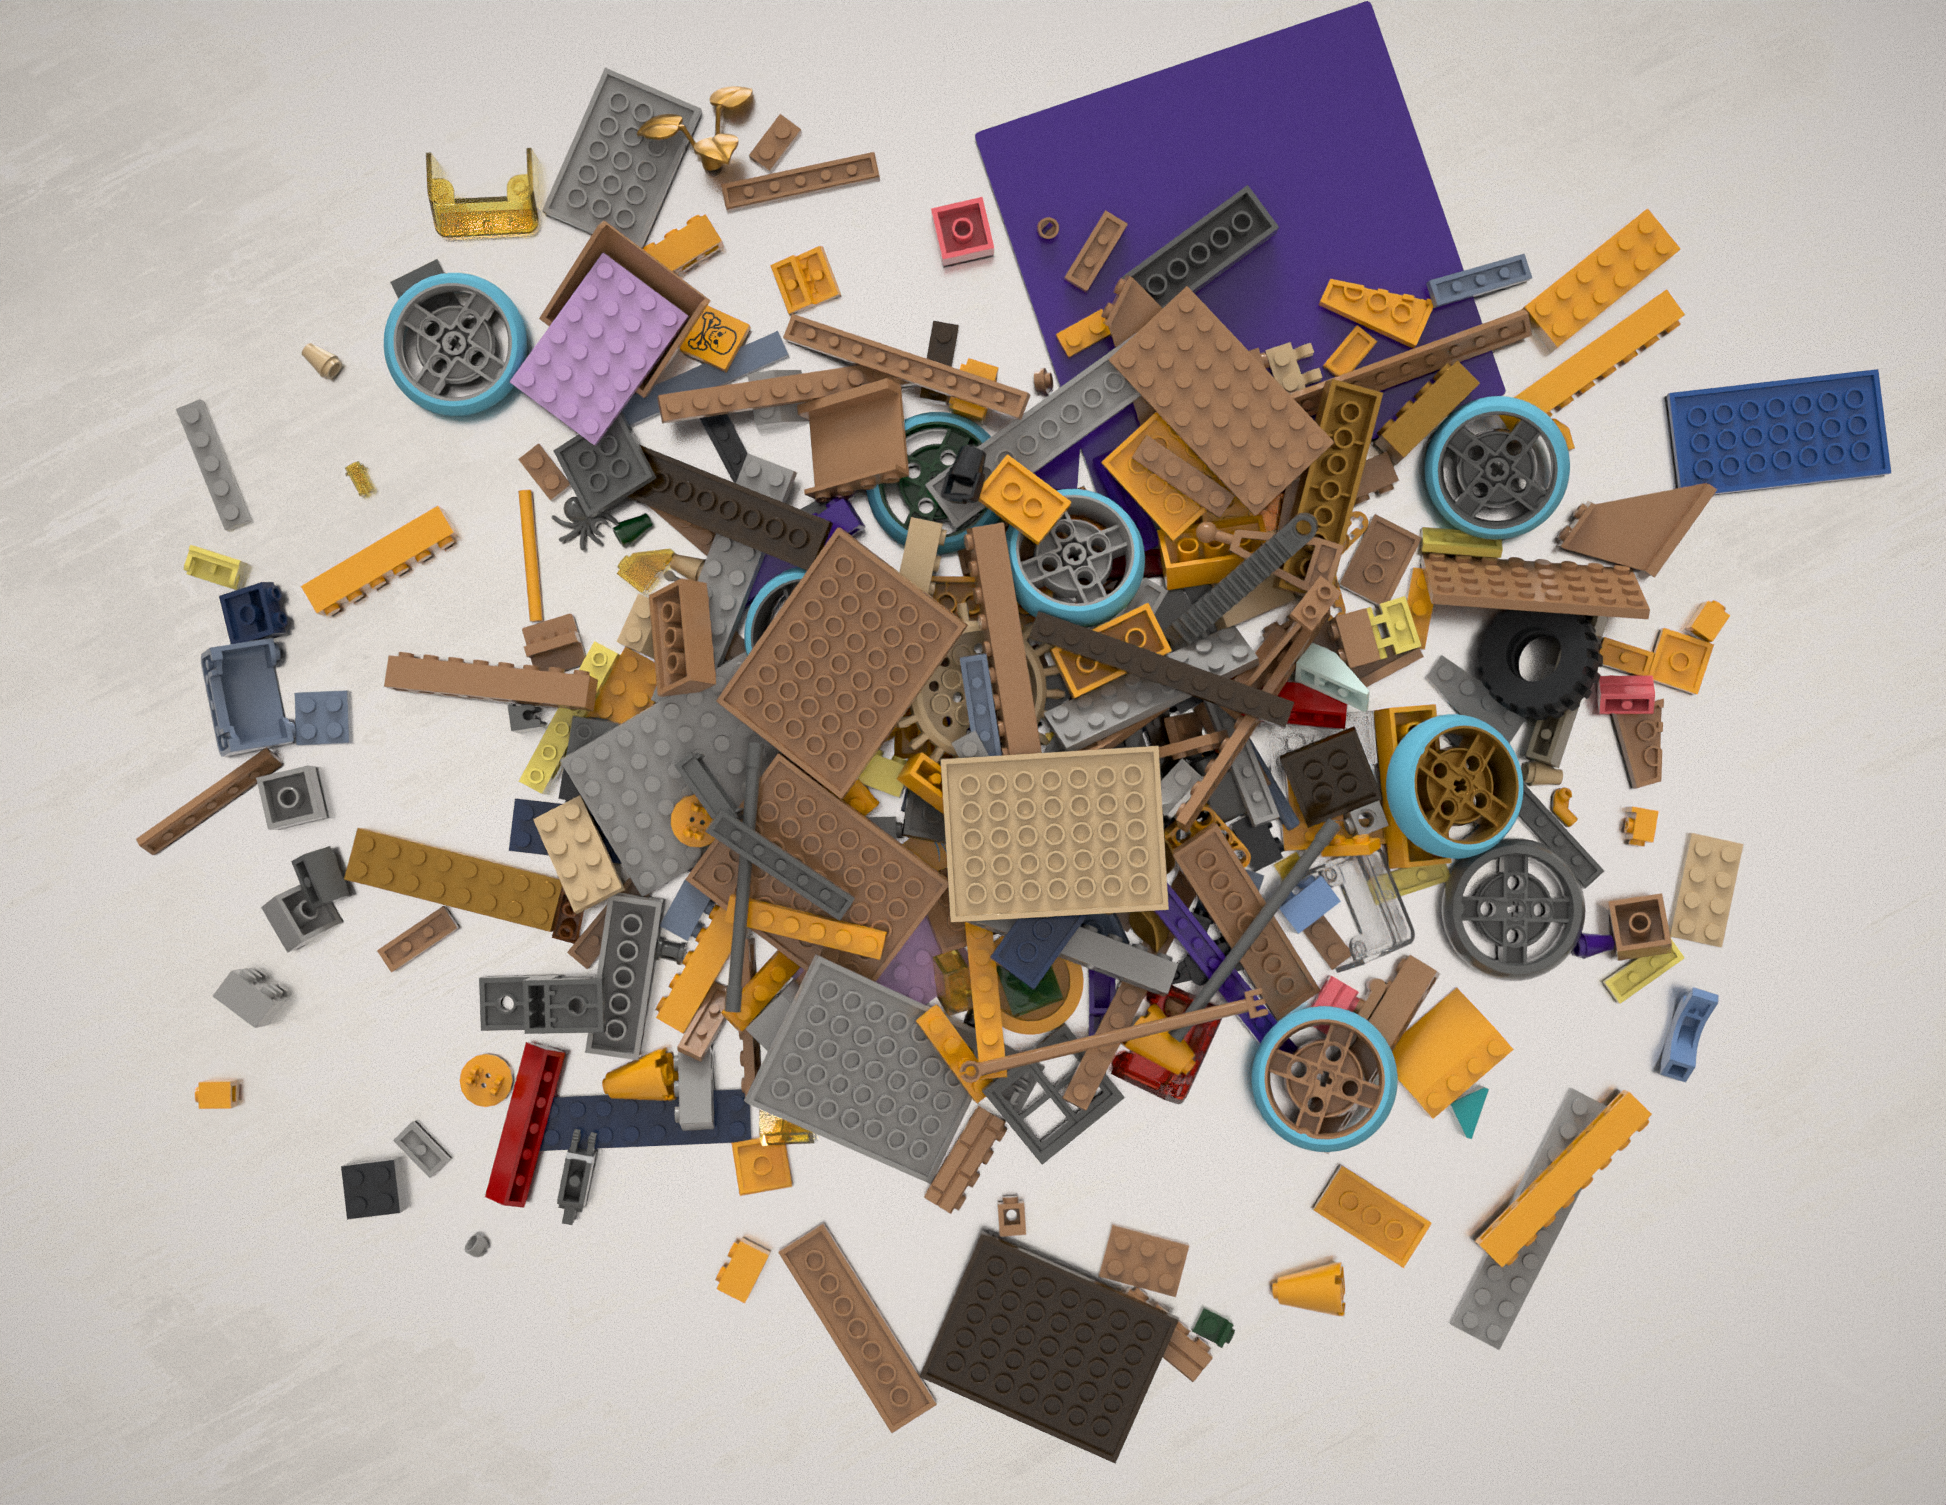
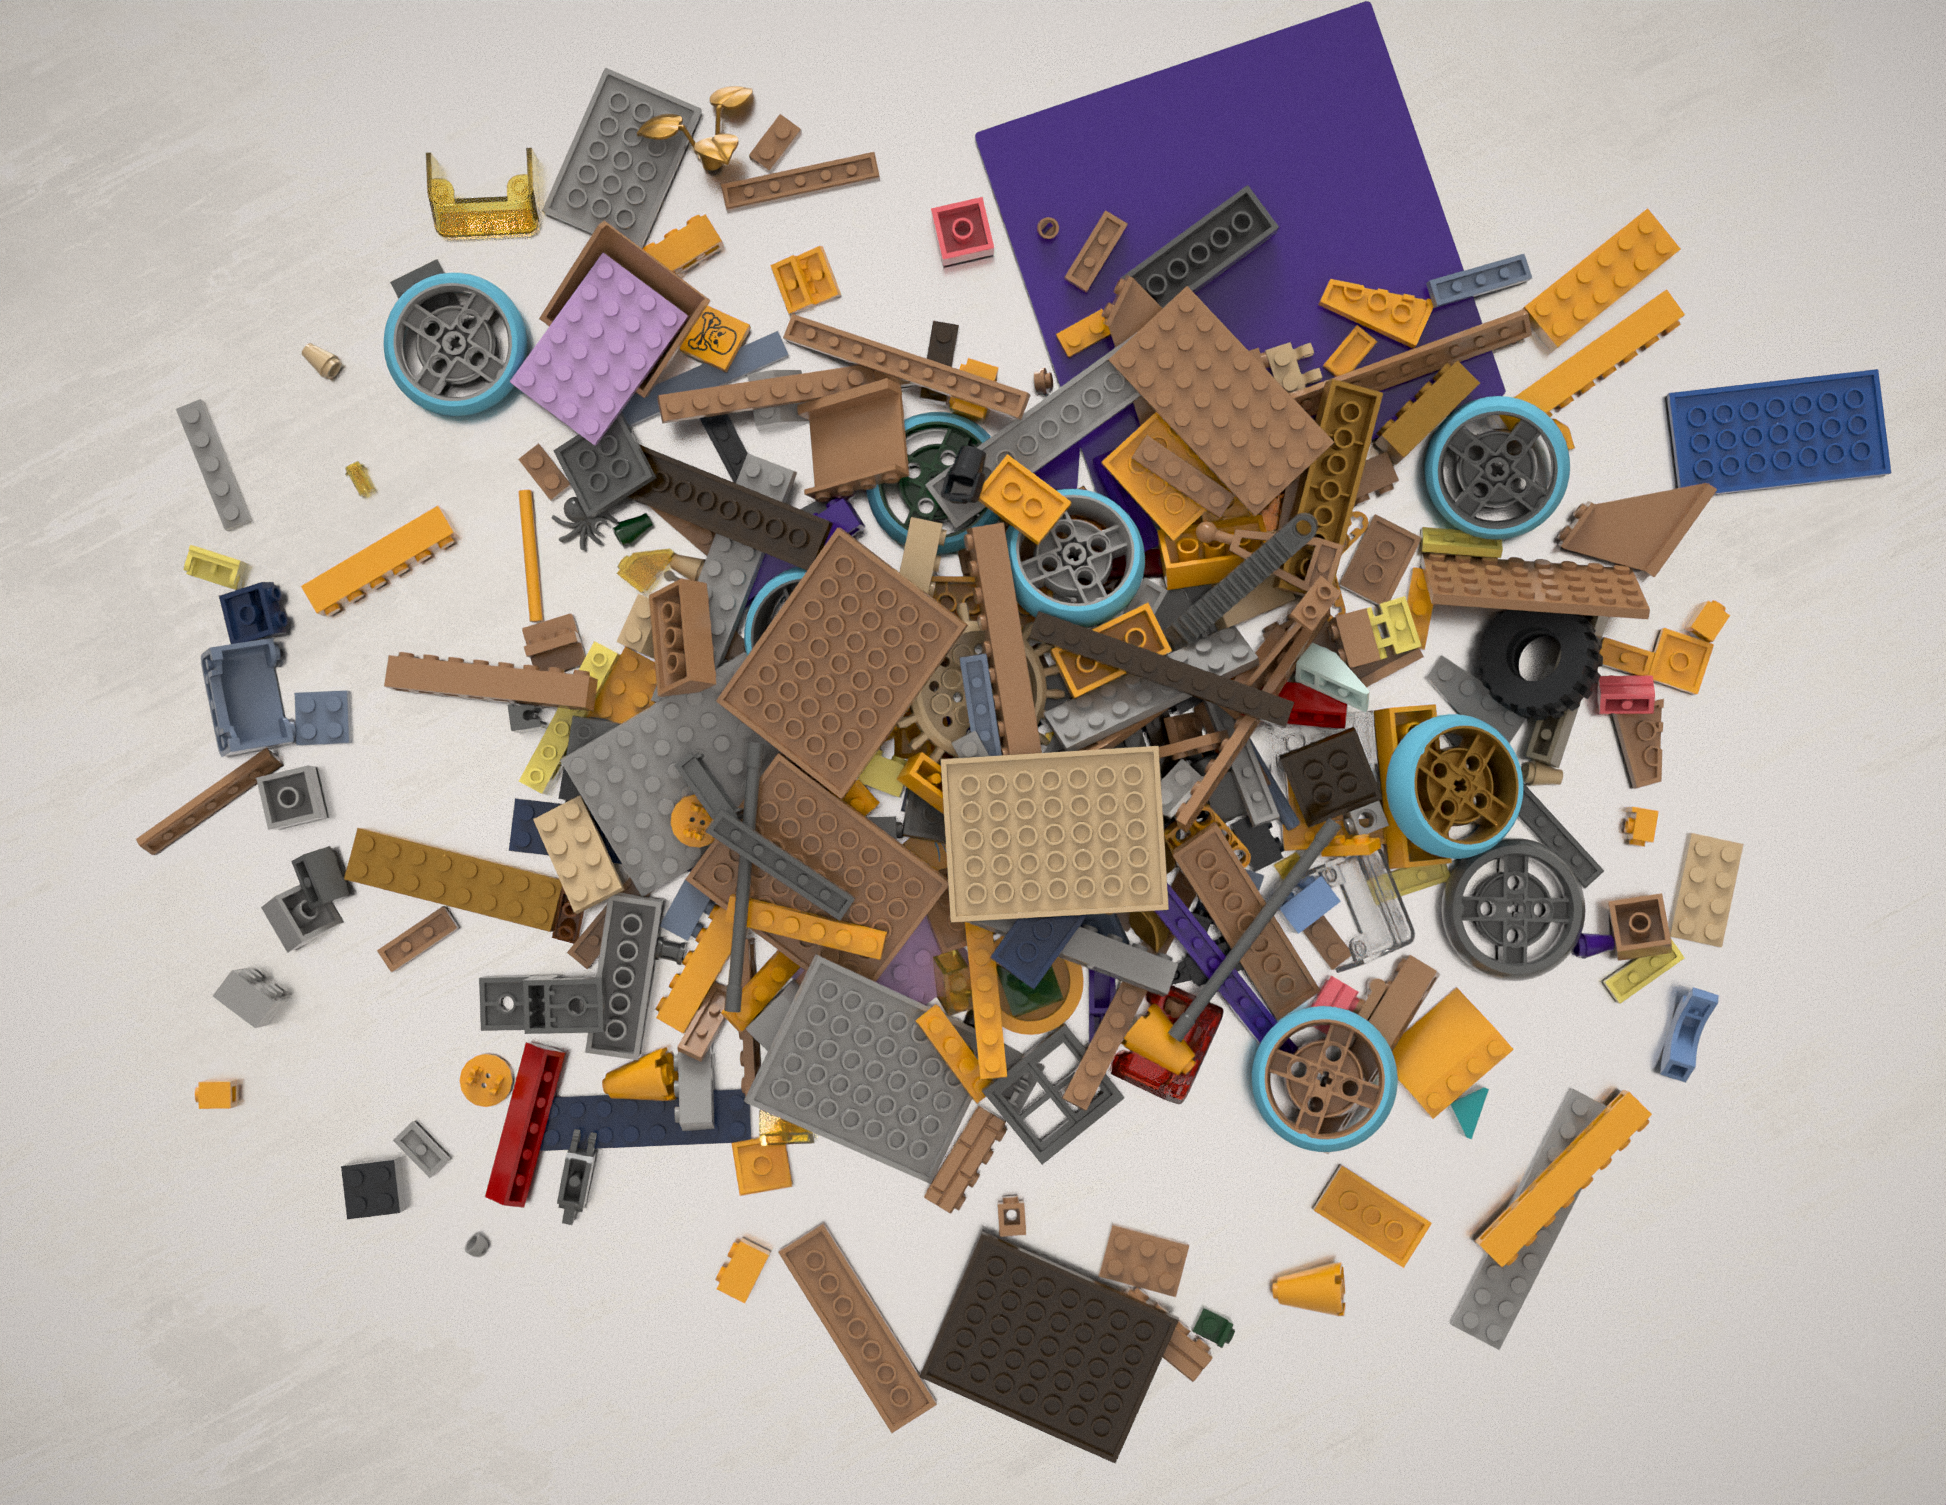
(1118, 1036): medium nougat hinge -> none
(1561, 804): light orange arm -> none

